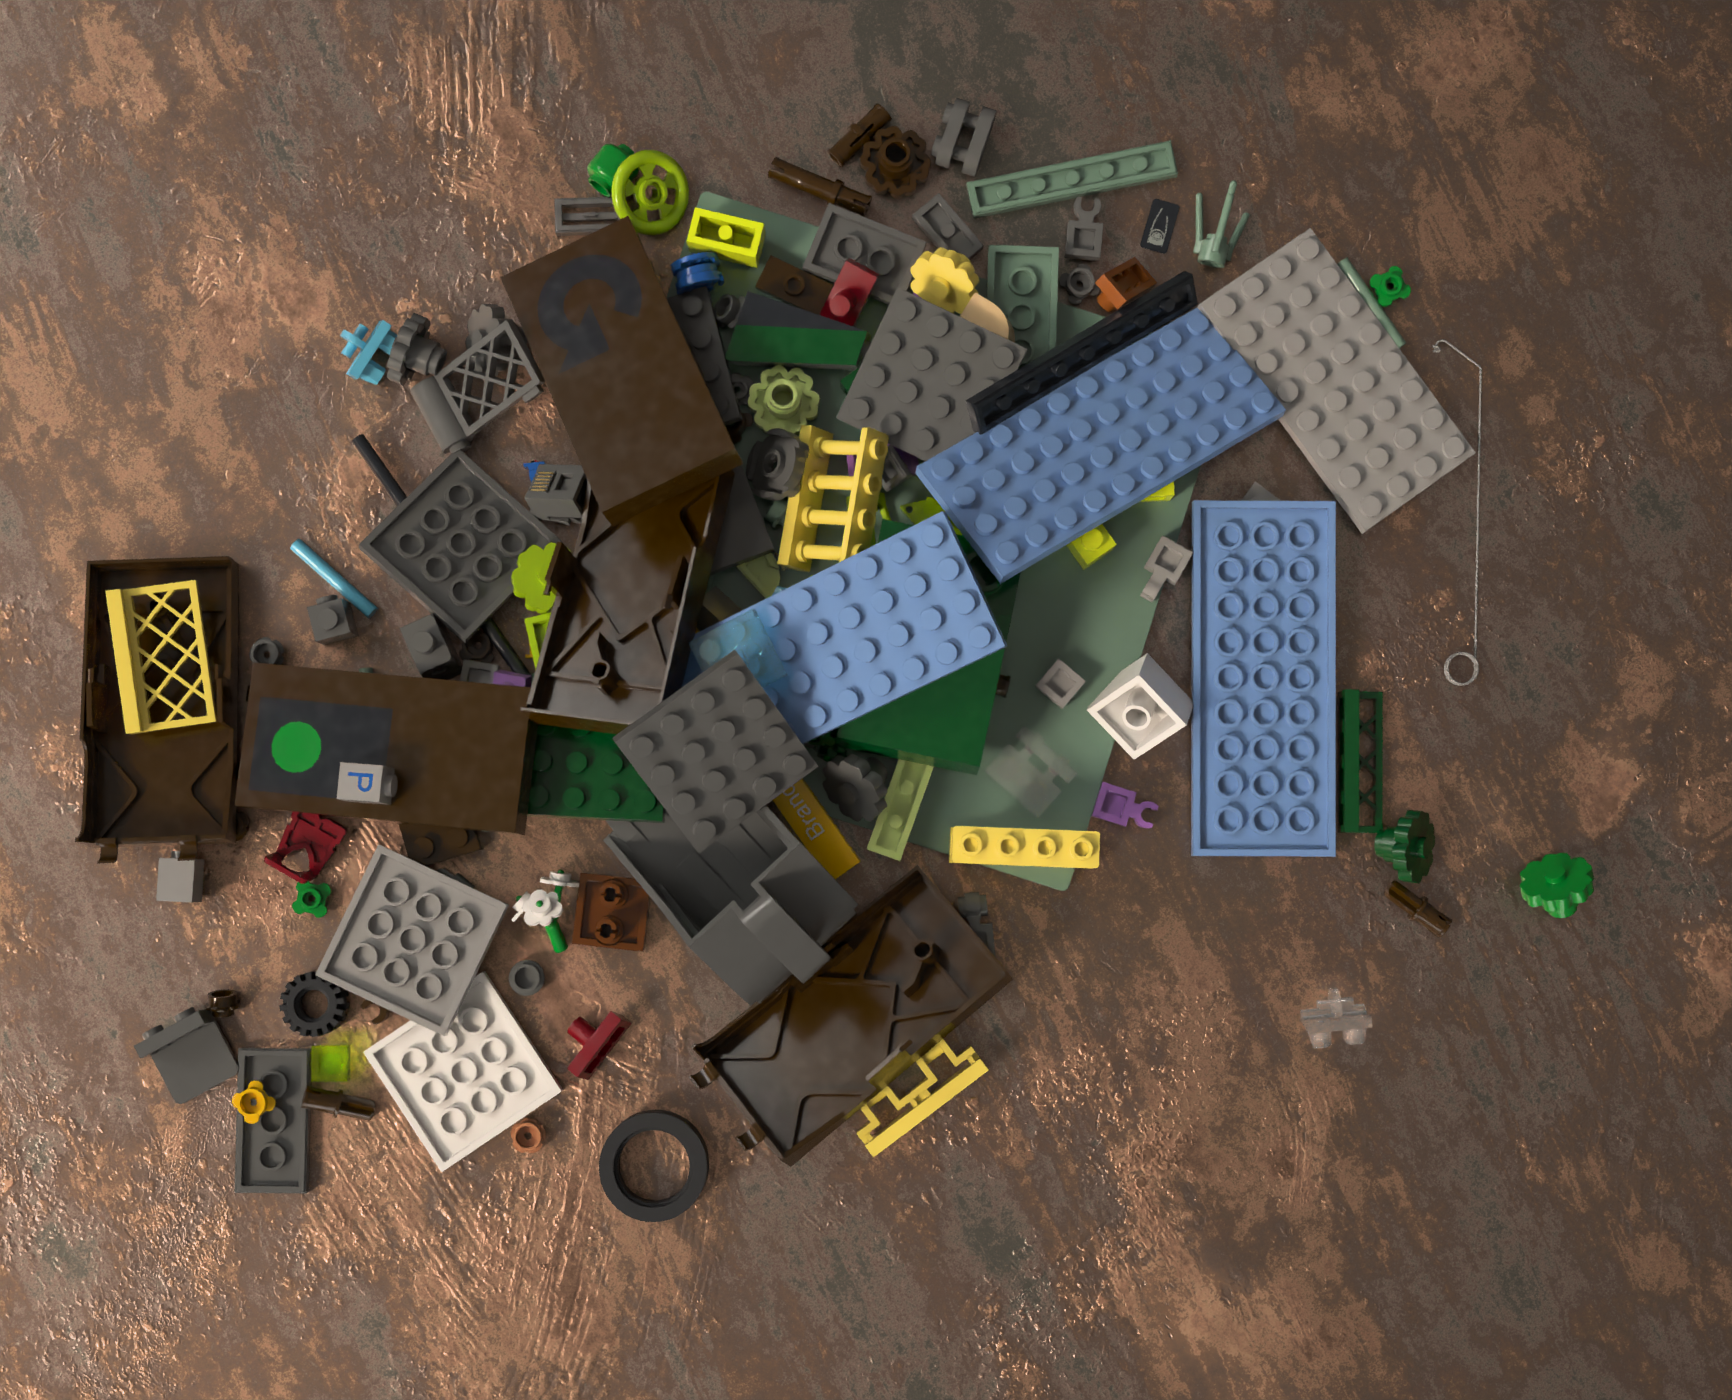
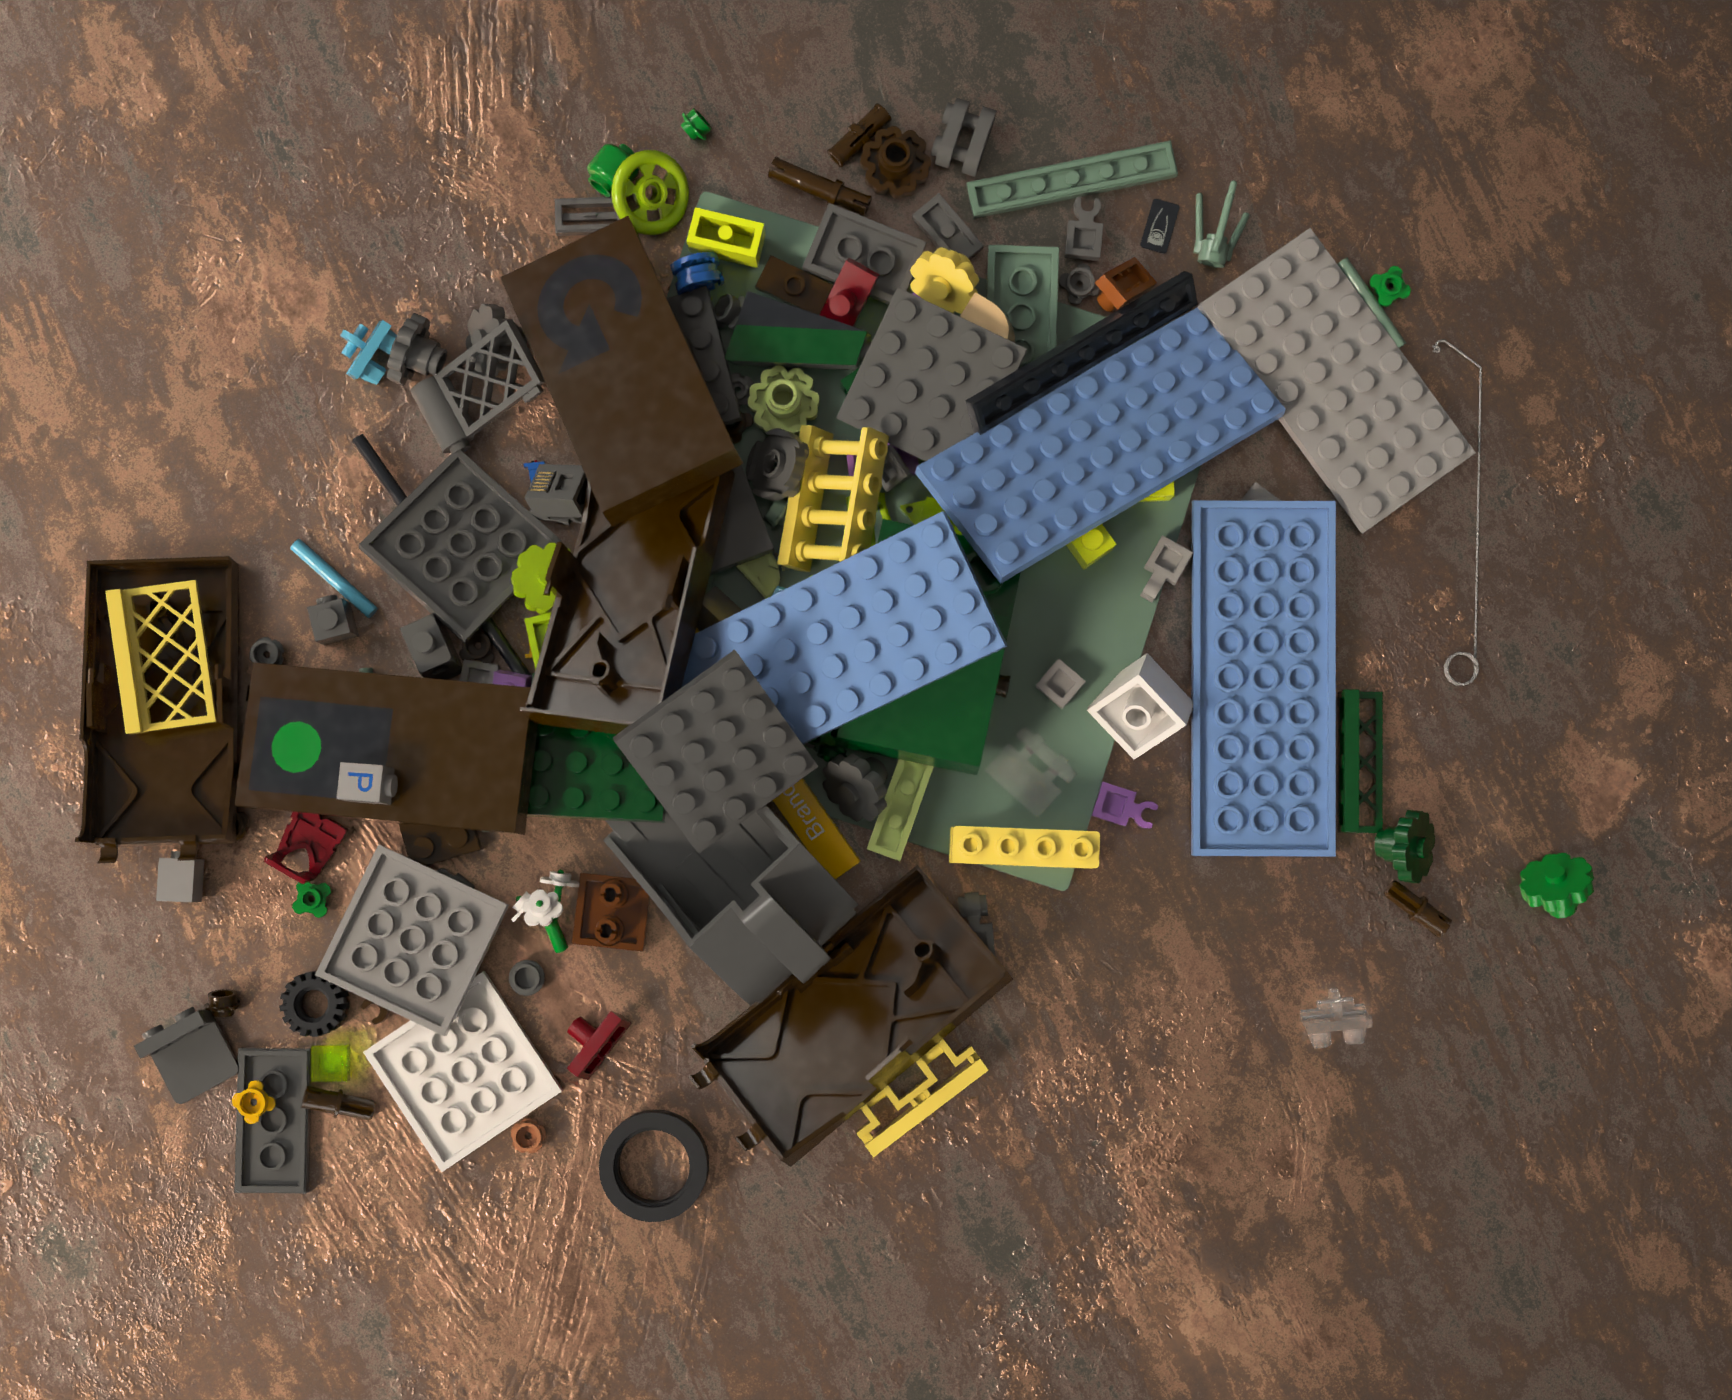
(695, 125): none -> green plate
(749, 640): clear light blue plate -> none

